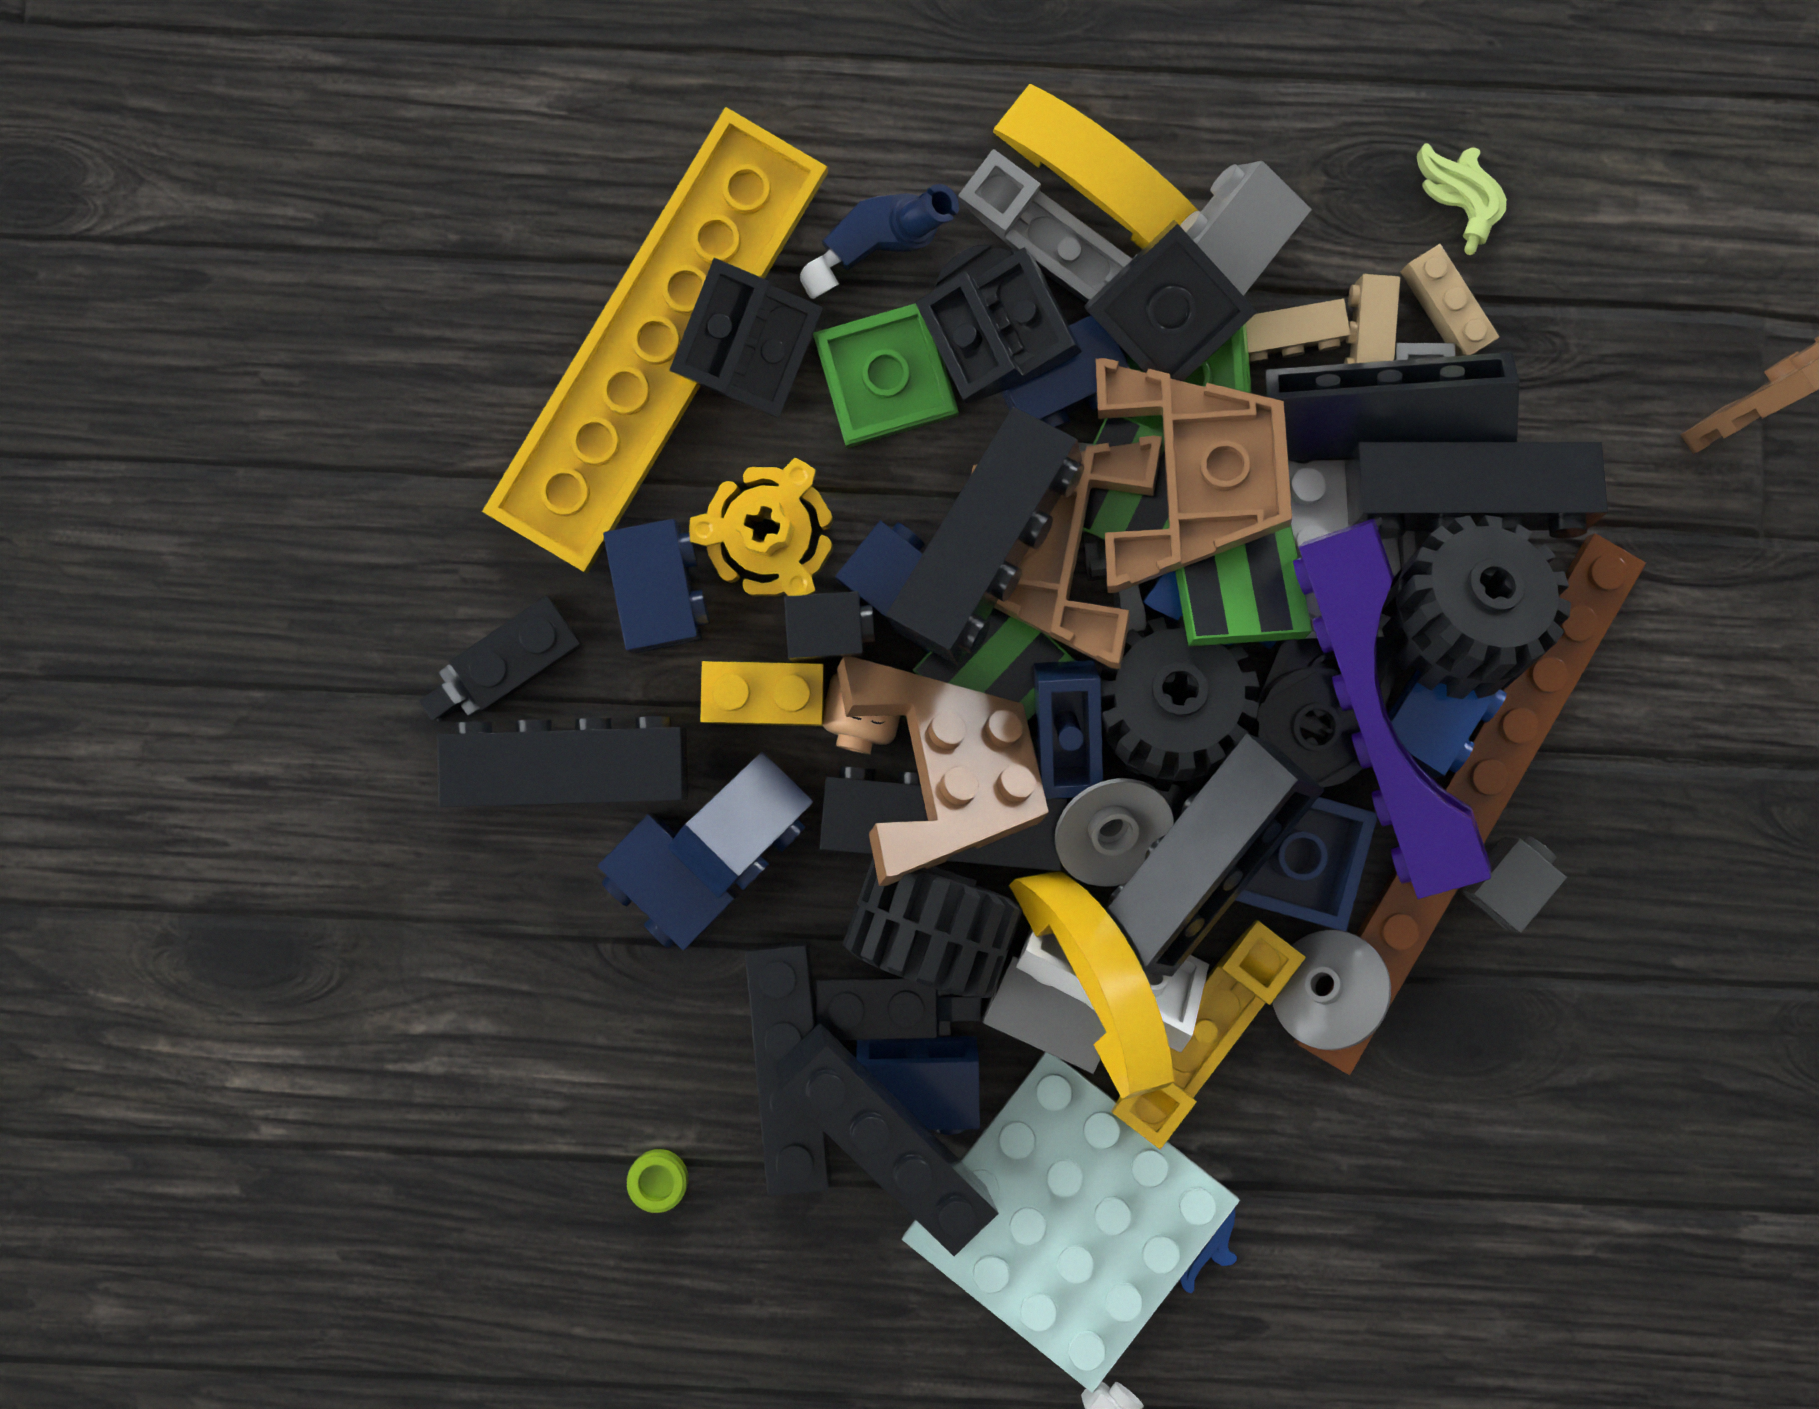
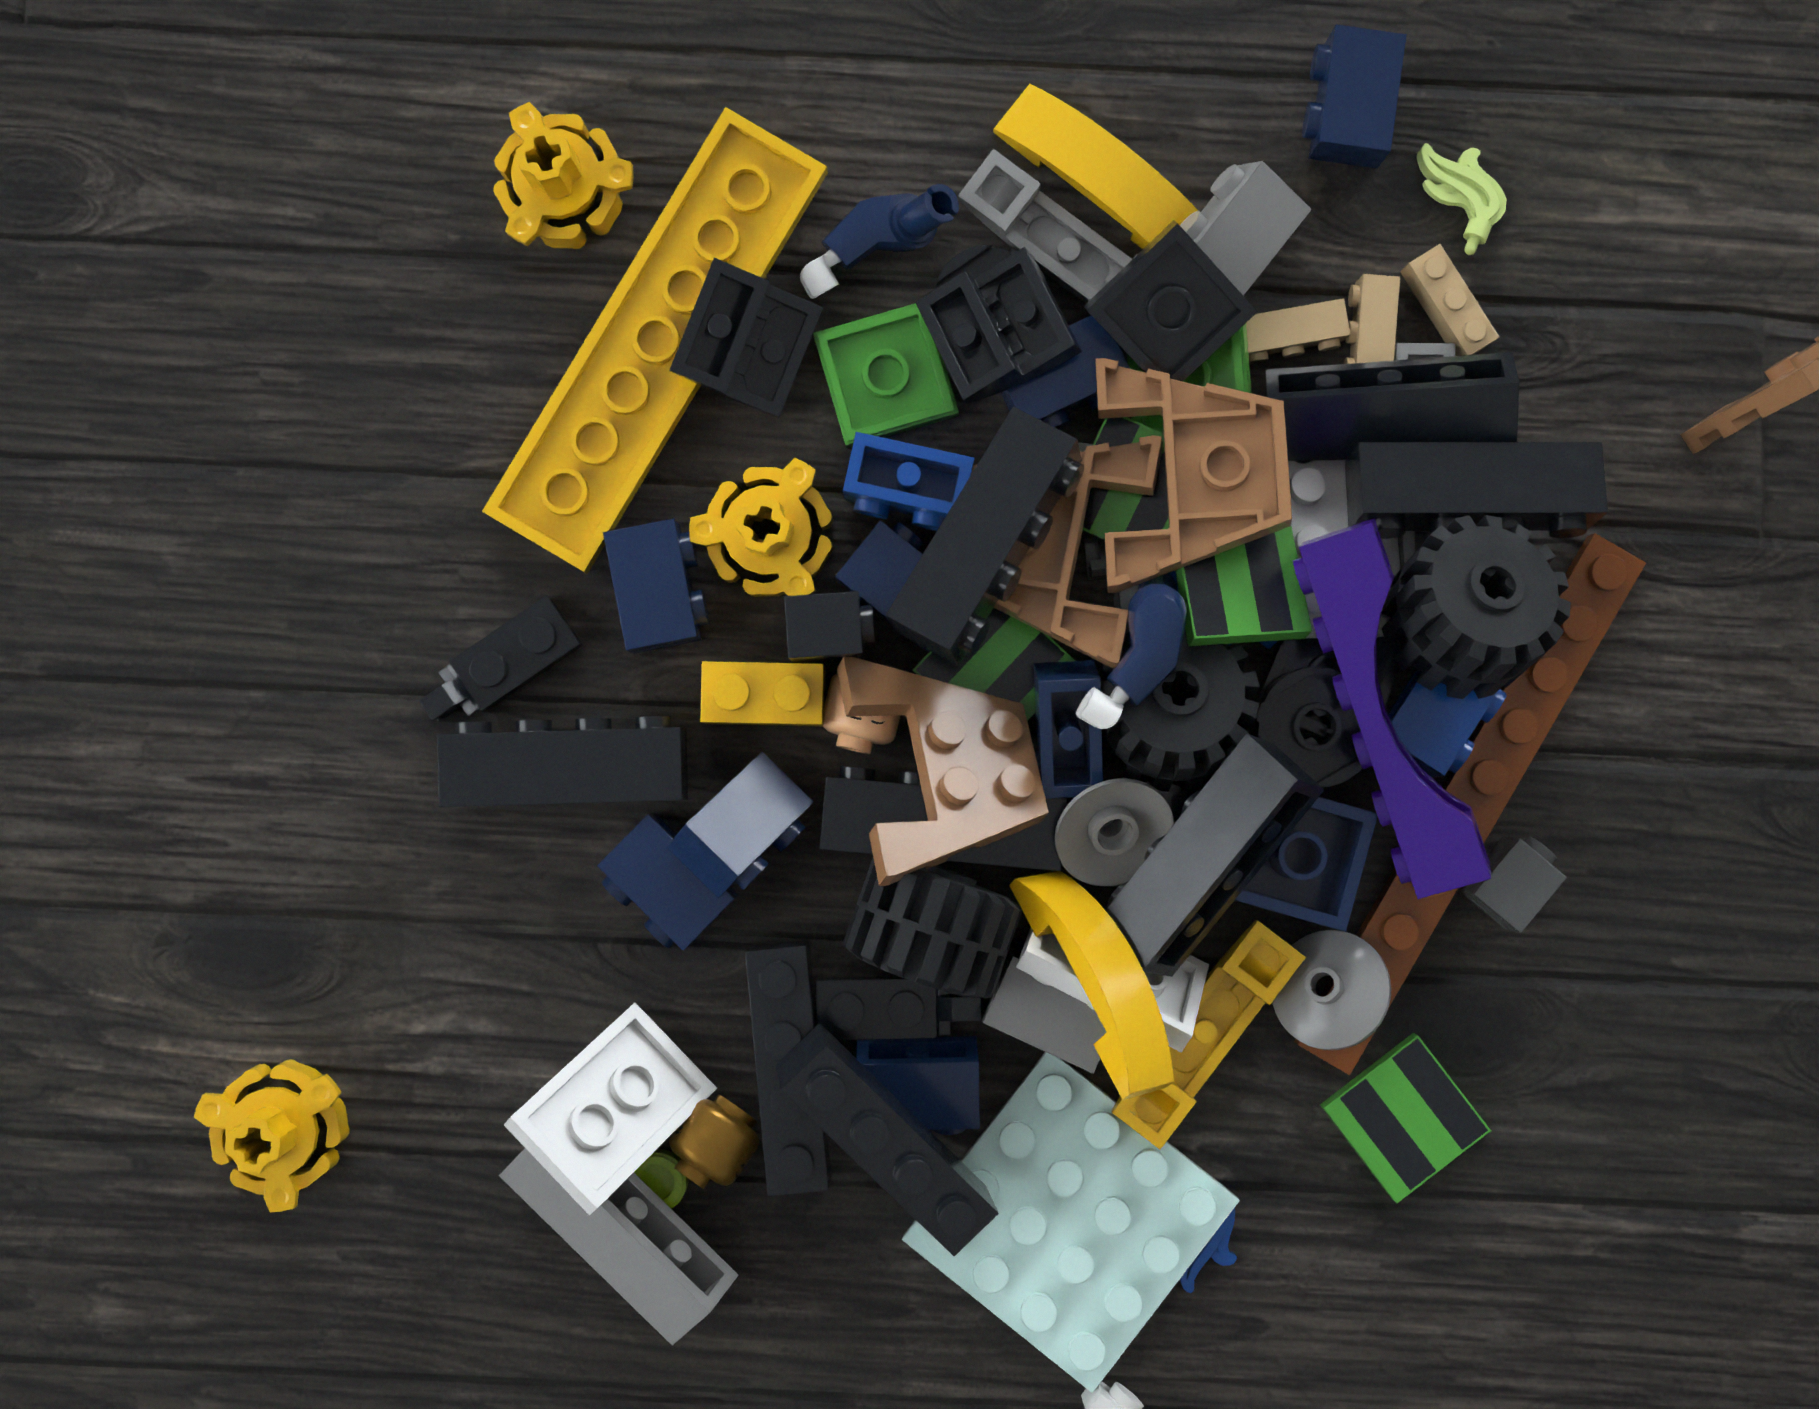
(275, 1114): none -> yellow piece
(558, 178): none -> yellow piece
(610, 1108): none -> white plate
(633, 1245): none -> light grey brick
(714, 1142): none -> pearl gold head
(904, 479): none -> blue brick
(1156, 639): none -> dark blue arm
(1355, 96): none -> dark blue brick
(1405, 1117): none -> tile

